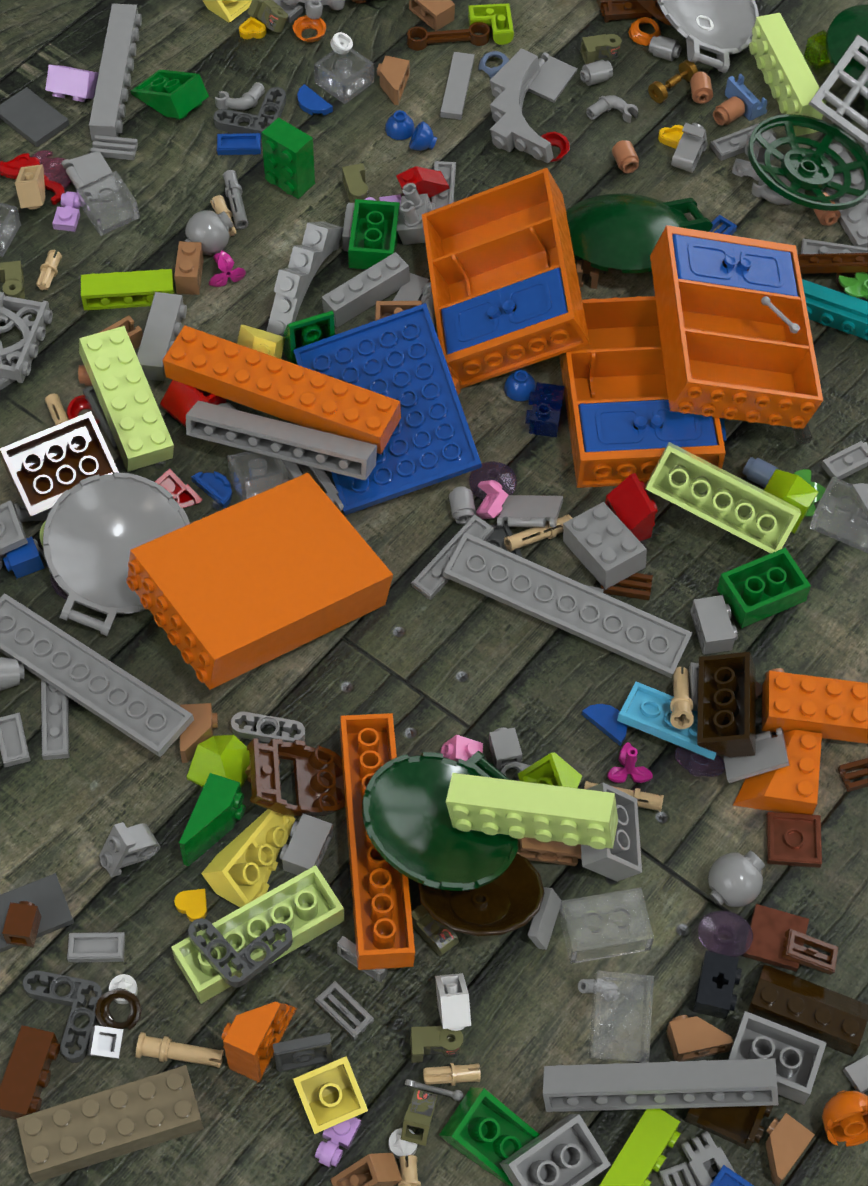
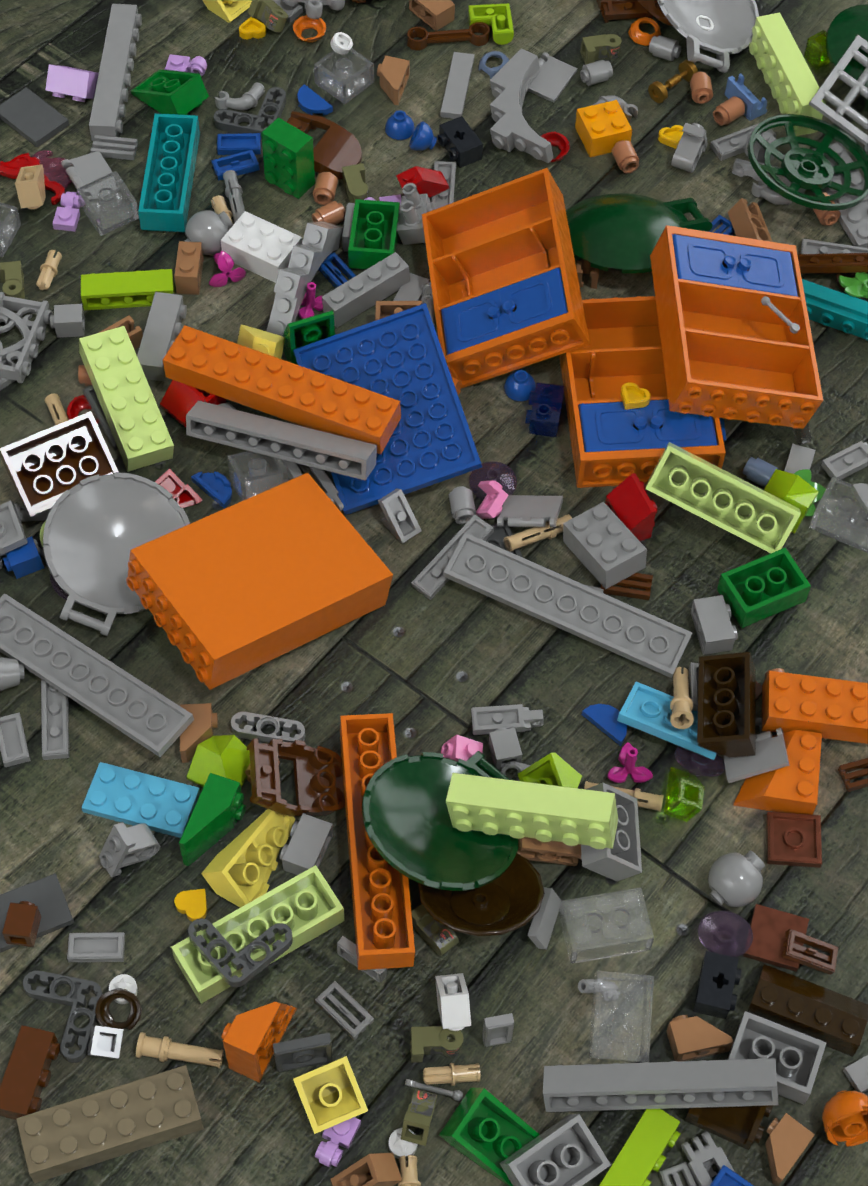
(68, 320): none -> light grey brick
(140, 799): none -> medium azure plate
(169, 173): none -> teal brick
(185, 64): none -> lavender plate
(234, 160): none -> blue tile
(259, 245): none -> white brick
(310, 302): none -> dark pink plant
(325, 188): none -> nougat brick
(330, 213): none -> nougat brick
(331, 269): none -> blue tile
(335, 148): none -> reddish brown slope
(398, 516): none -> light grey slope
(460, 142): none -> black brick
(498, 1030): none -> light grey tile
(507, 716): none -> light grey hinge
(602, 127): none -> light orange brick
(634, 397): none -> yellow tile
(683, 795): none -> clear neon green slope
(748, 221): none -> medium nougat piece
(799, 458): none -> light grey tile

